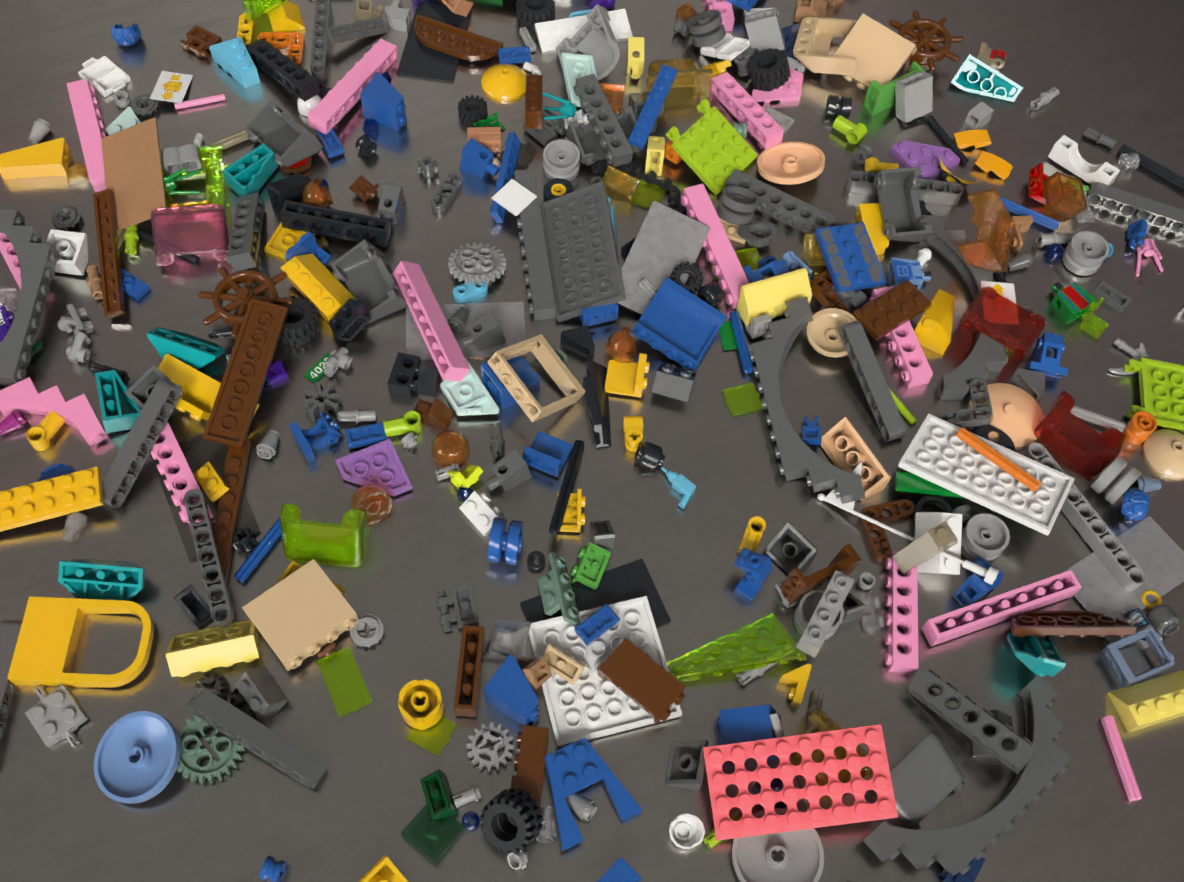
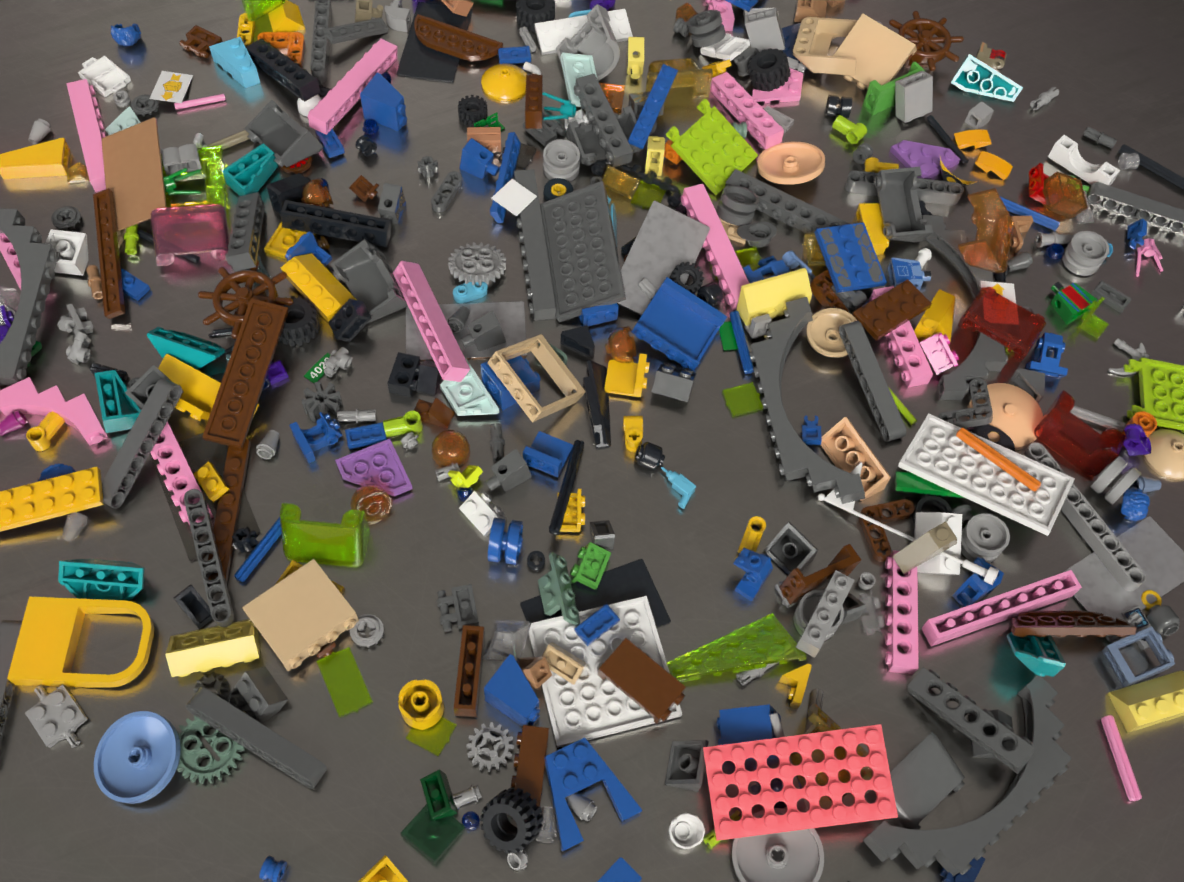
(939, 353): none -> bracket
(1136, 440): none -> dark purple piece

